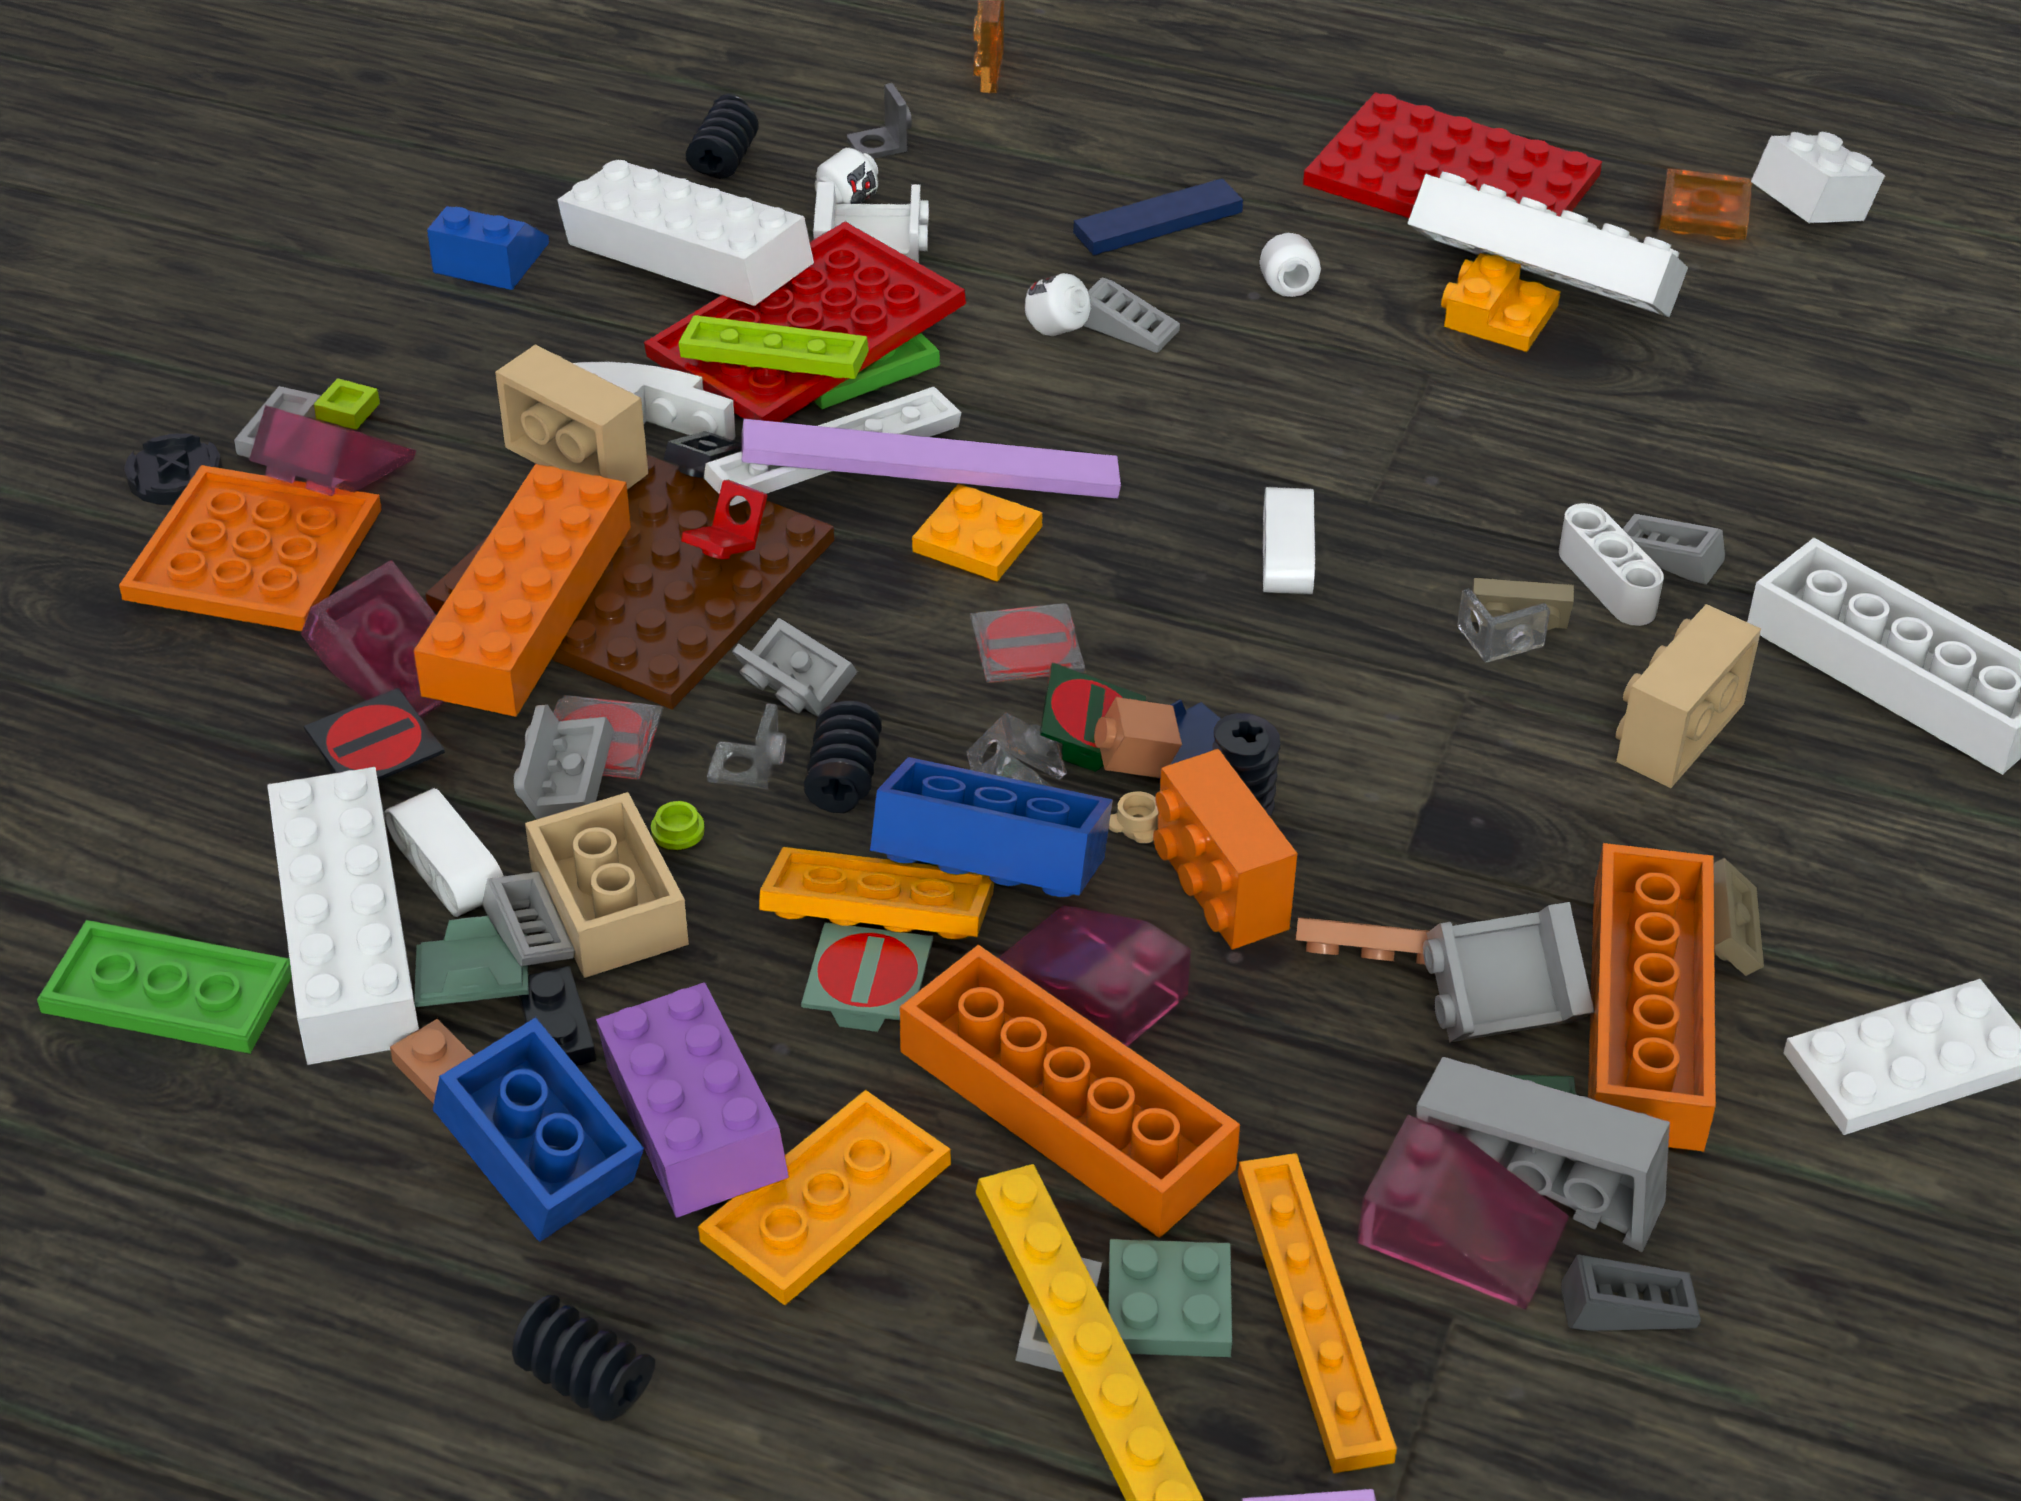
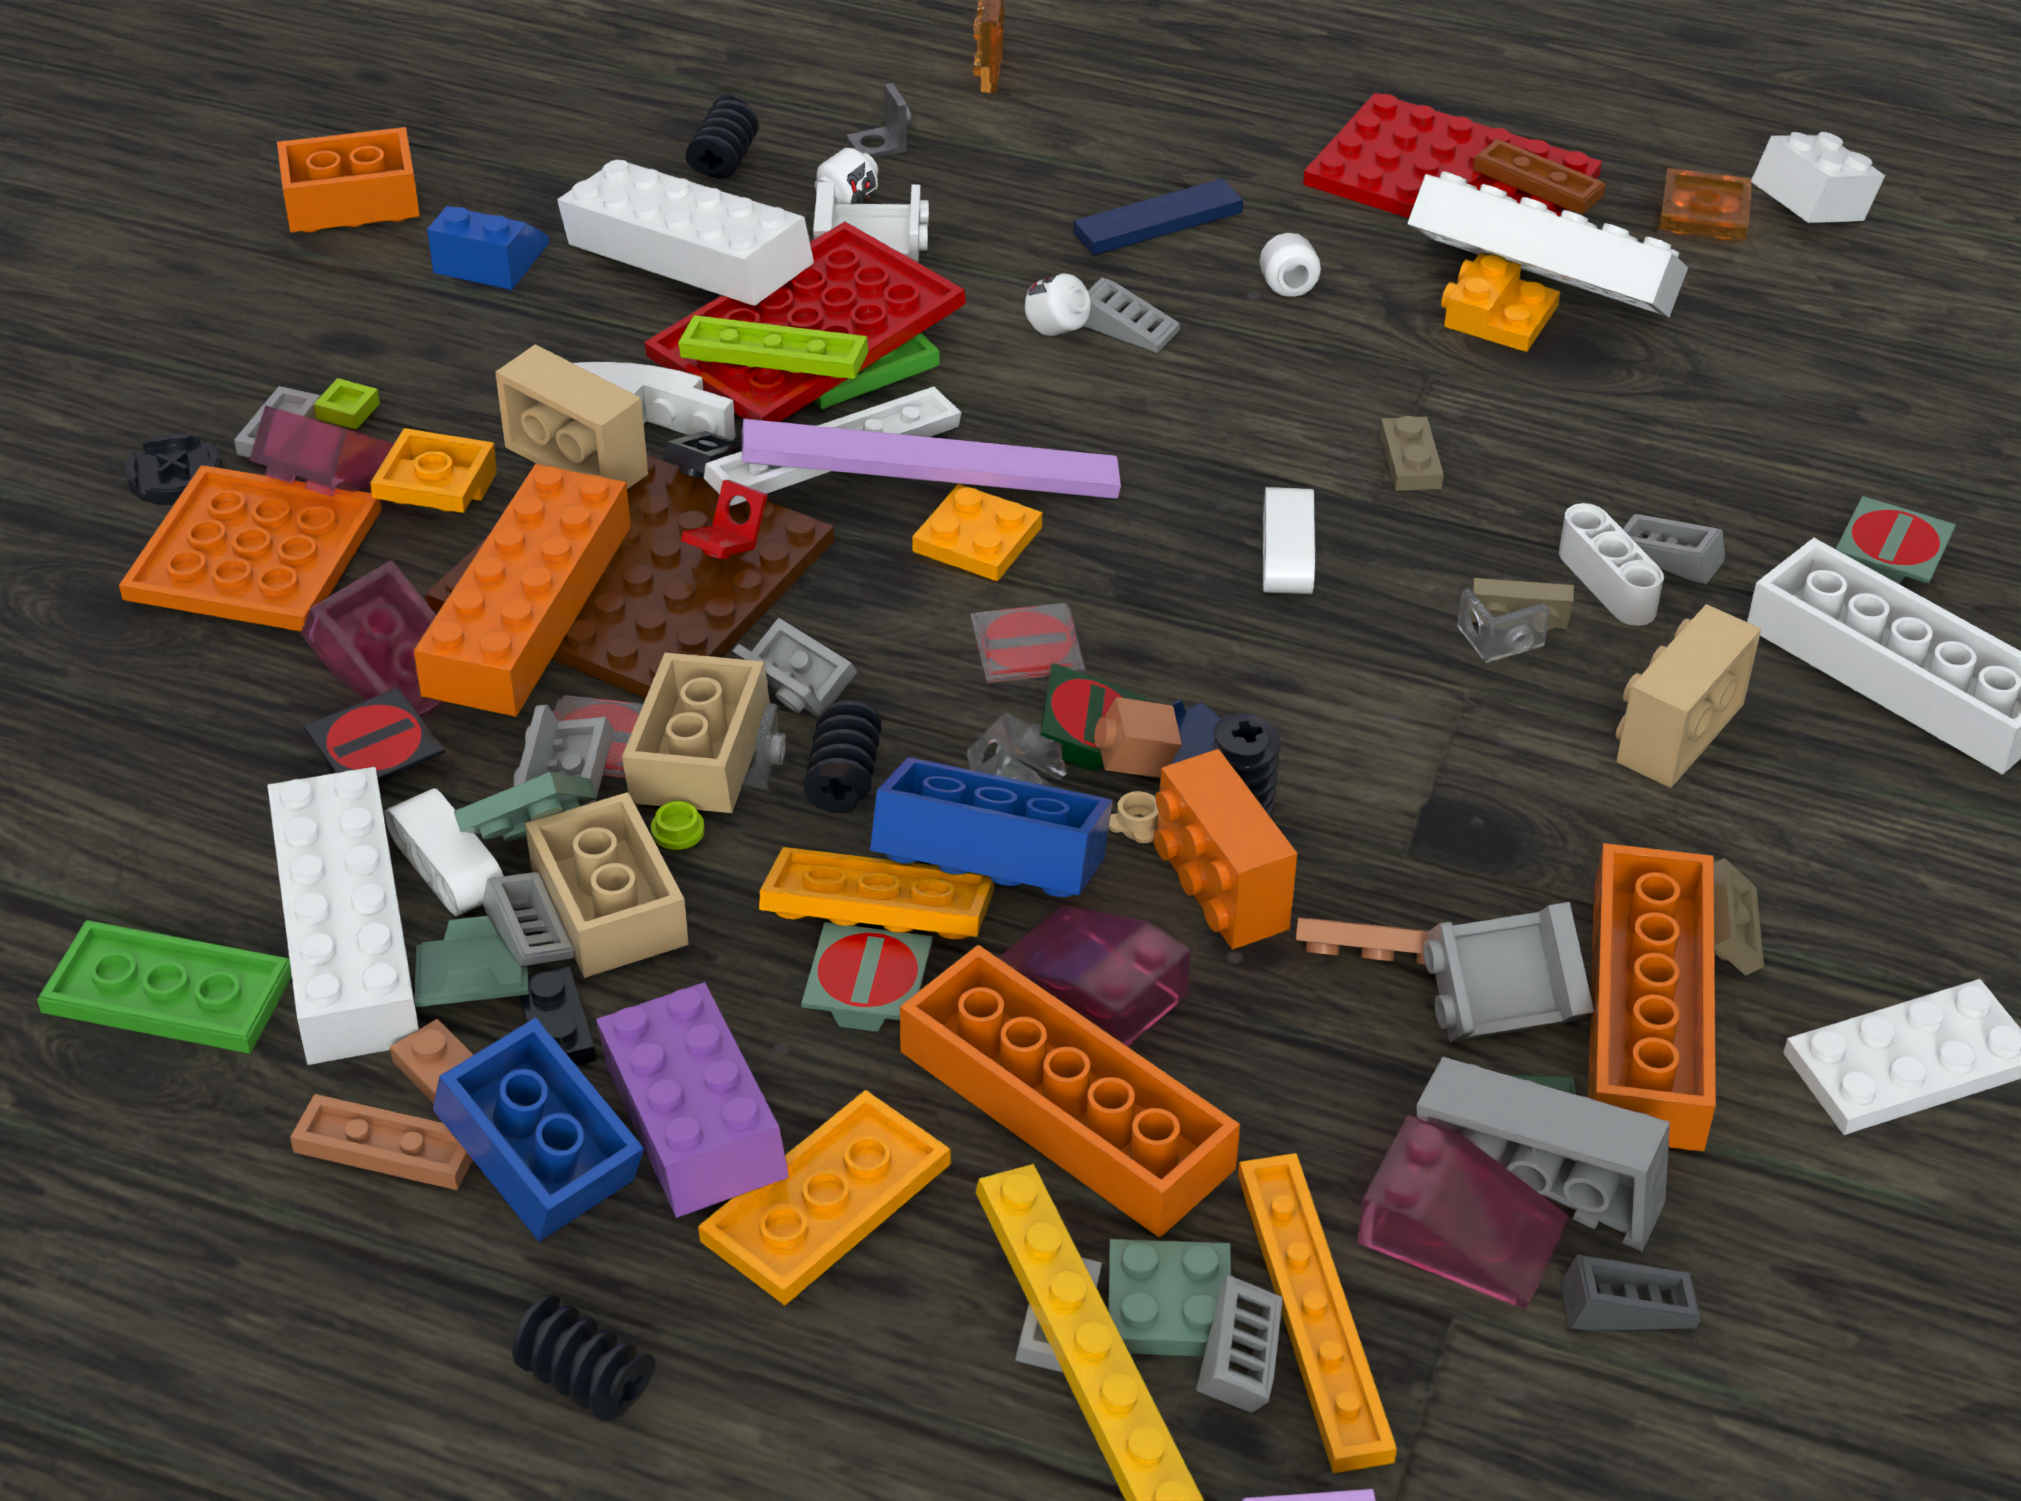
(348, 180): none -> orange brick
(381, 1142): none -> nougat plate
(435, 471): none -> light orange plate
(535, 799): none -> sand green plate
(696, 732): none -> tan brick
(1216, 1378): none -> light grey slope
(1411, 453): none -> dark tan plate
(1539, 176): none -> dark orange tile
(1895, 540): none -> piece

